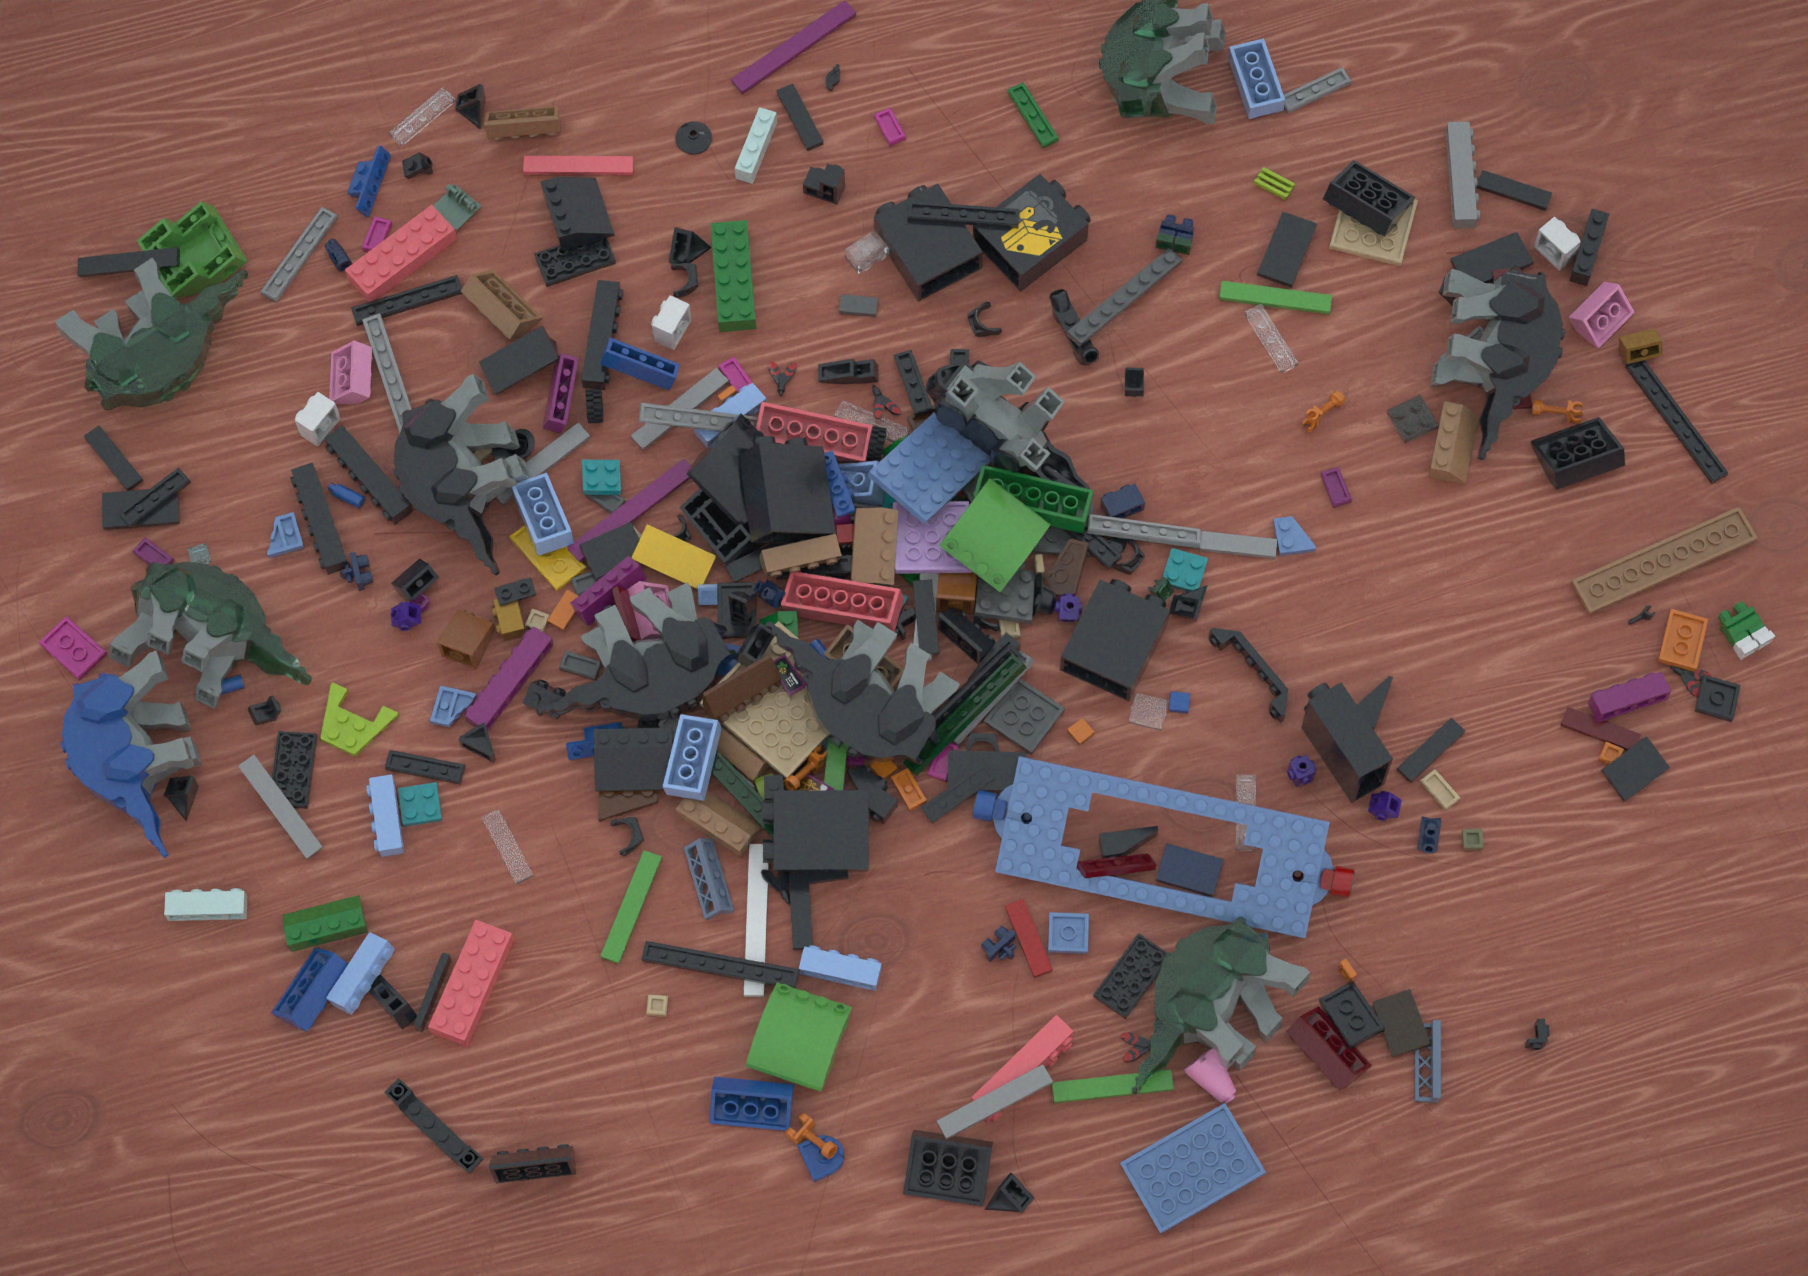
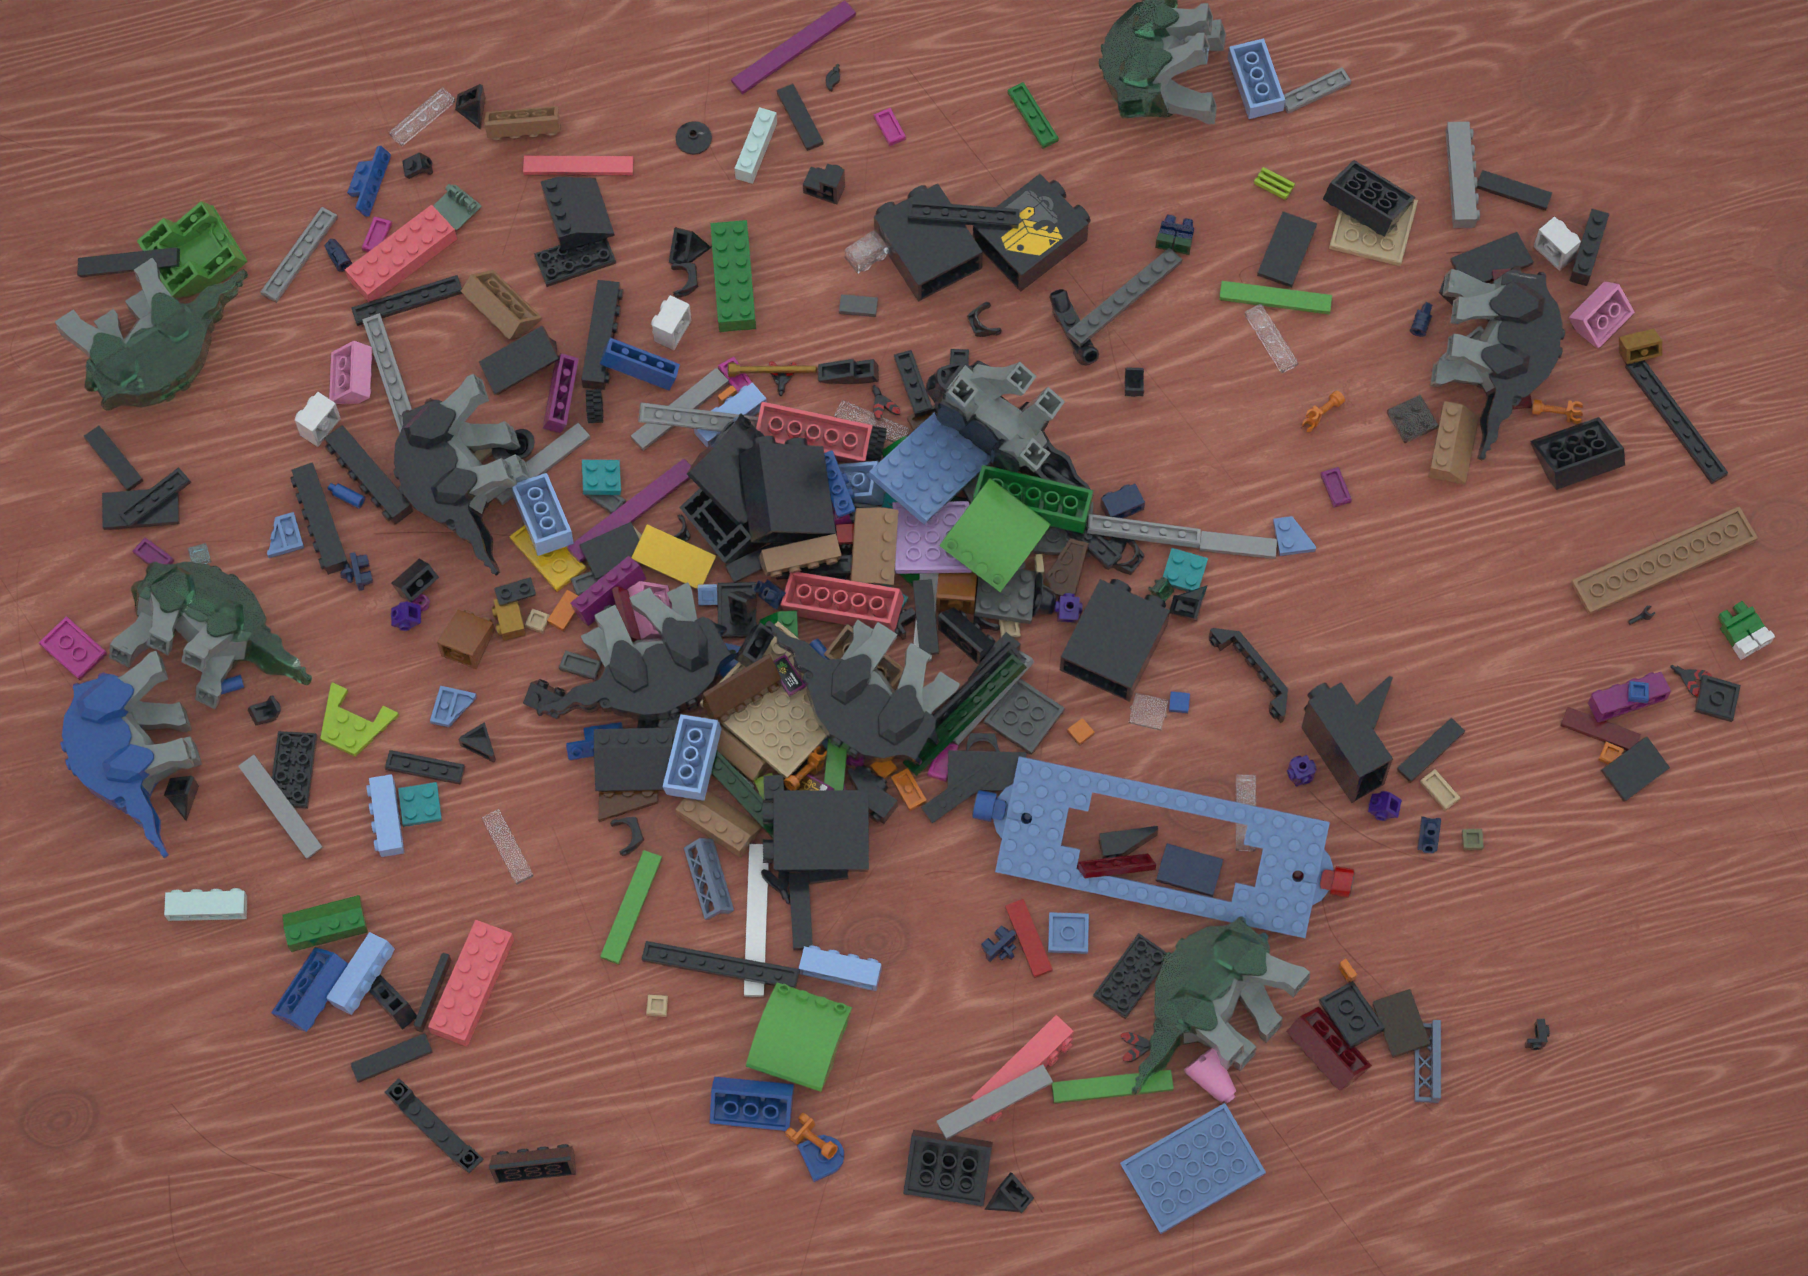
(391, 1058): none -> black tile
(509, 679): magenta brick -> none
(735, 369): none -> pearl gold piece
(1421, 320): none -> dark blue hinge
(1638, 692): none -> blue tile
(1683, 640): orange plate -> none

